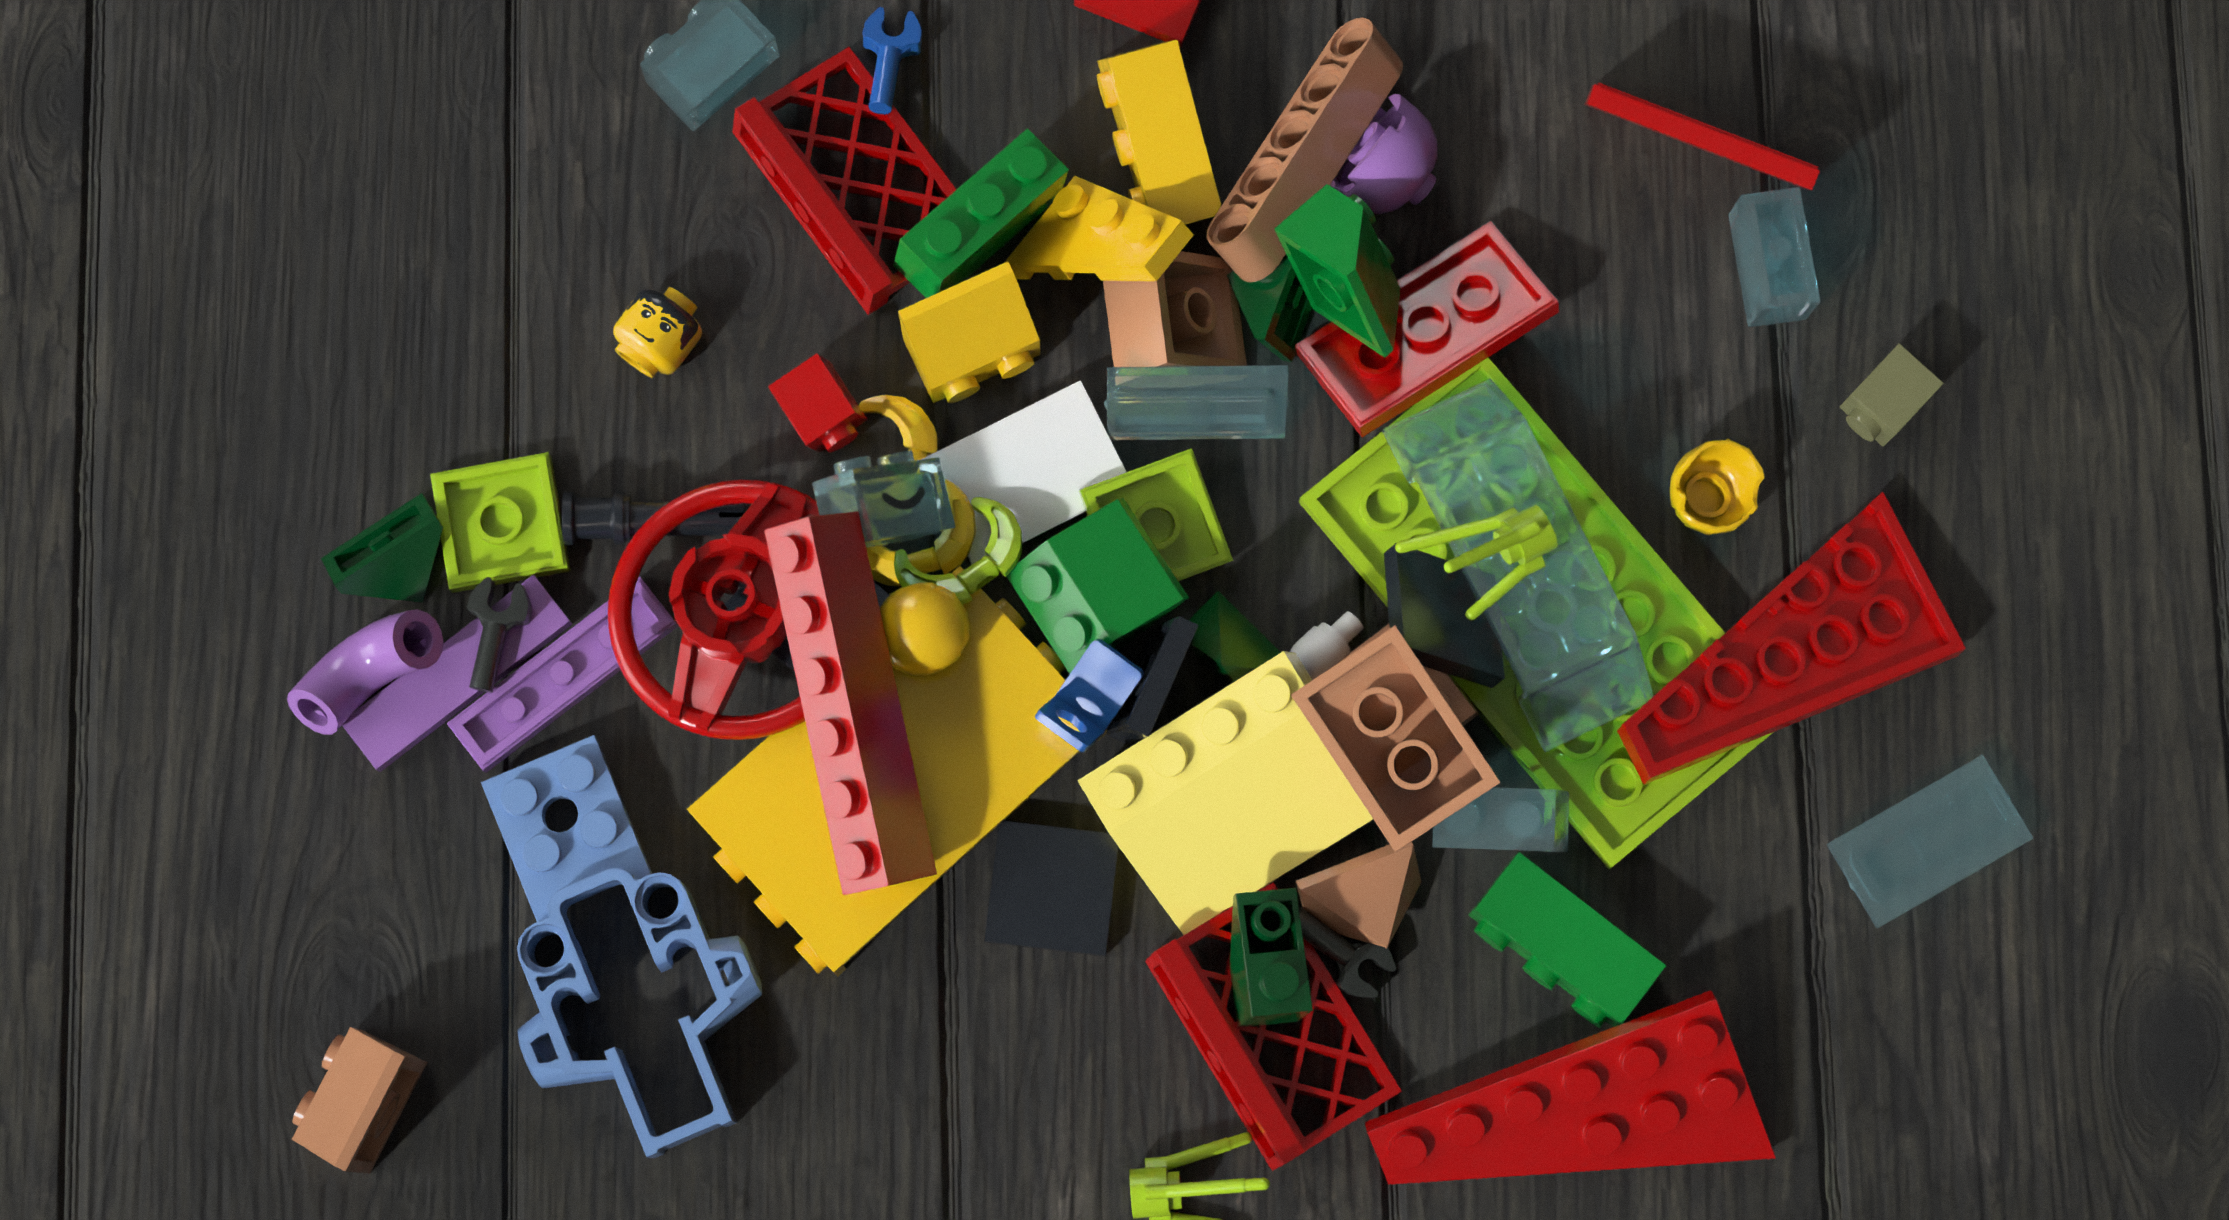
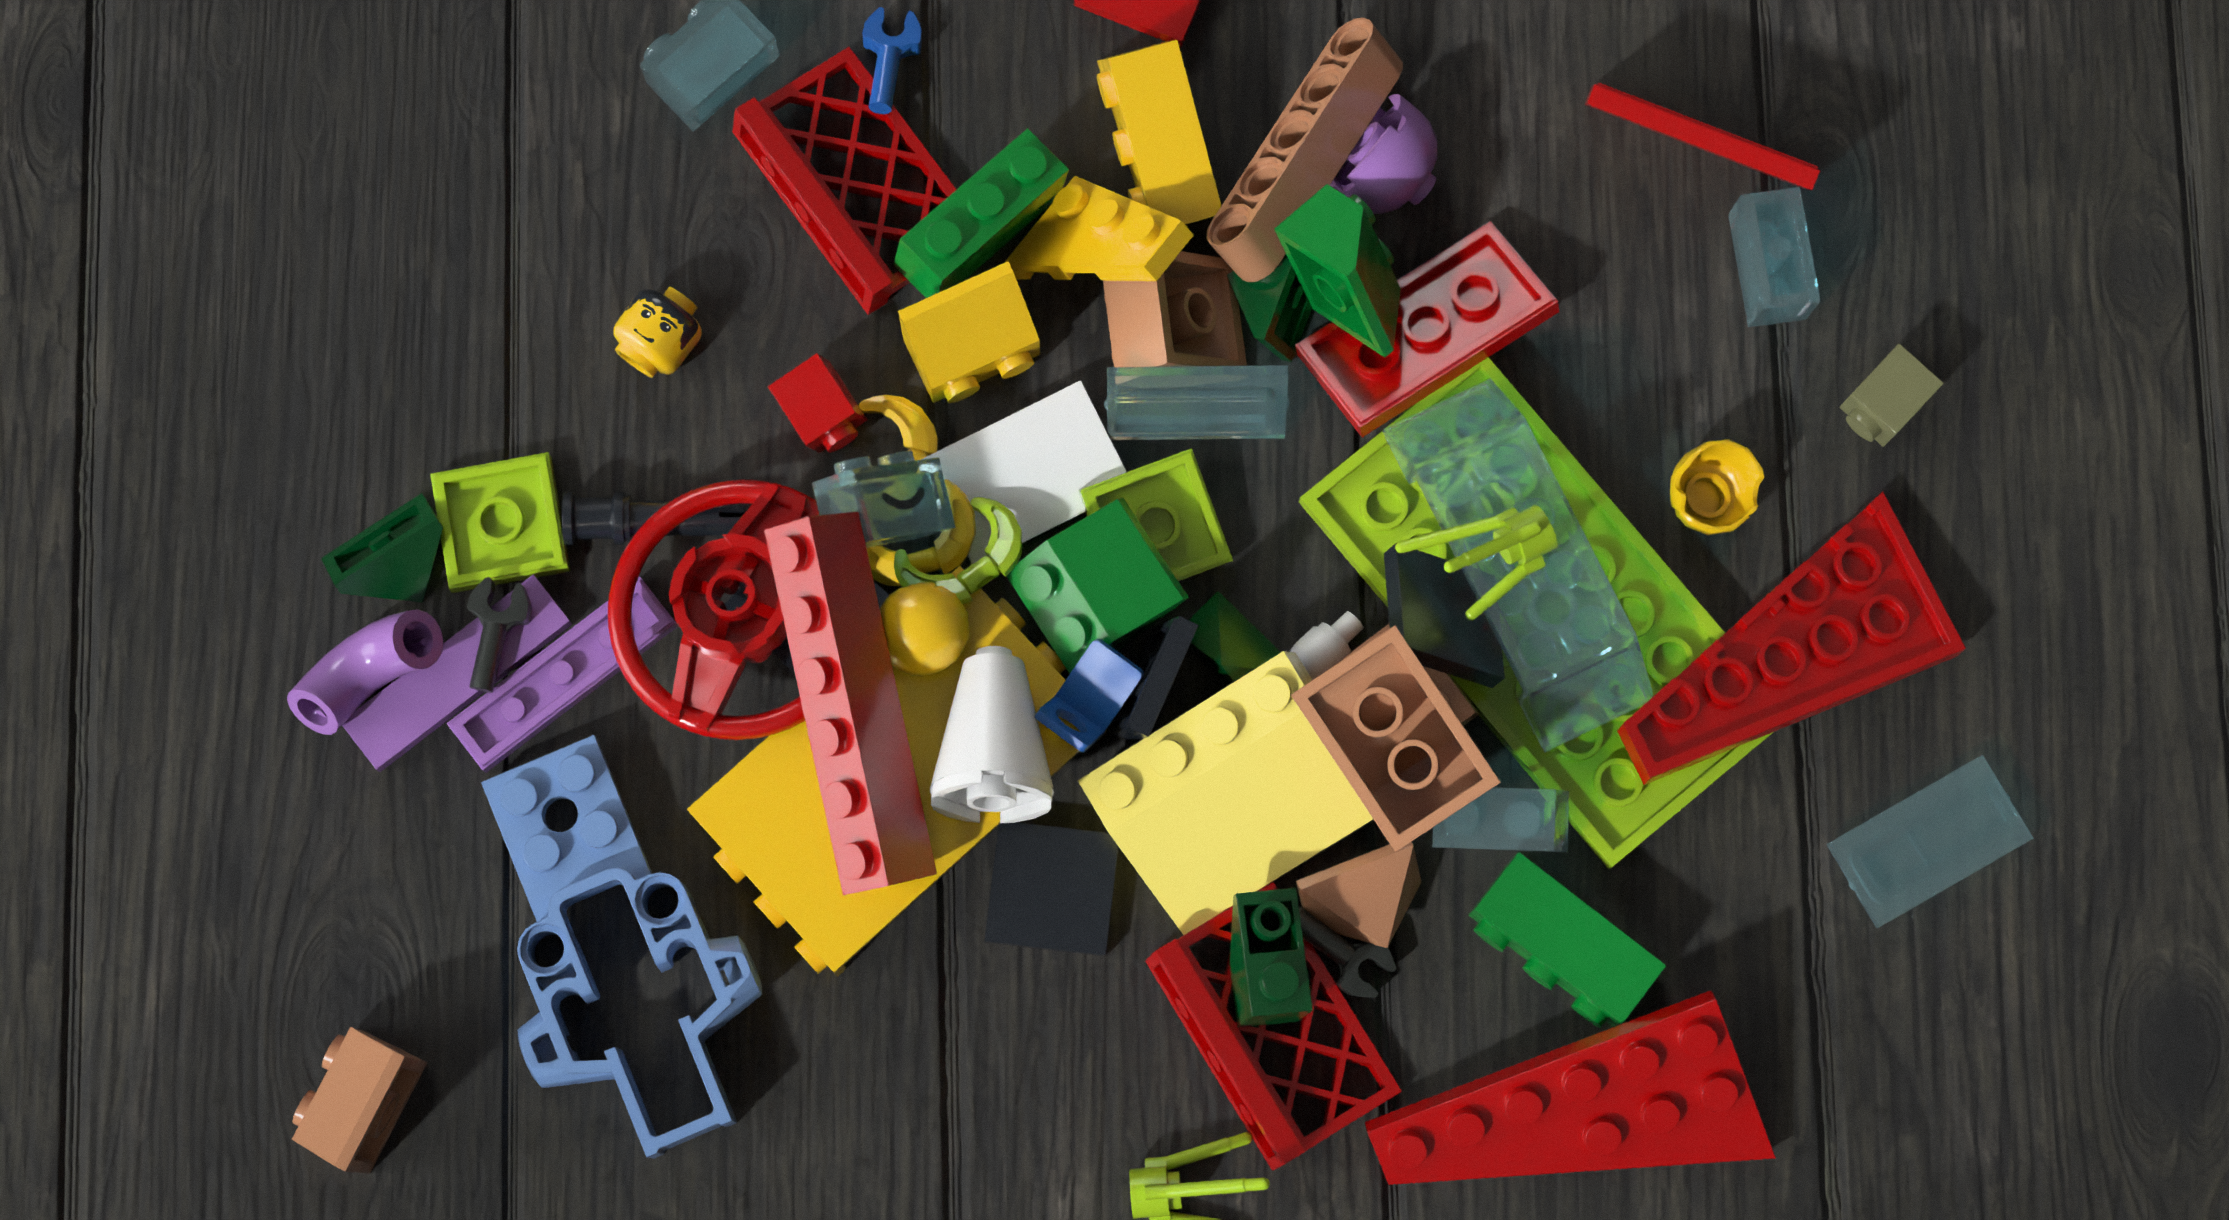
(992, 745): none -> white cone

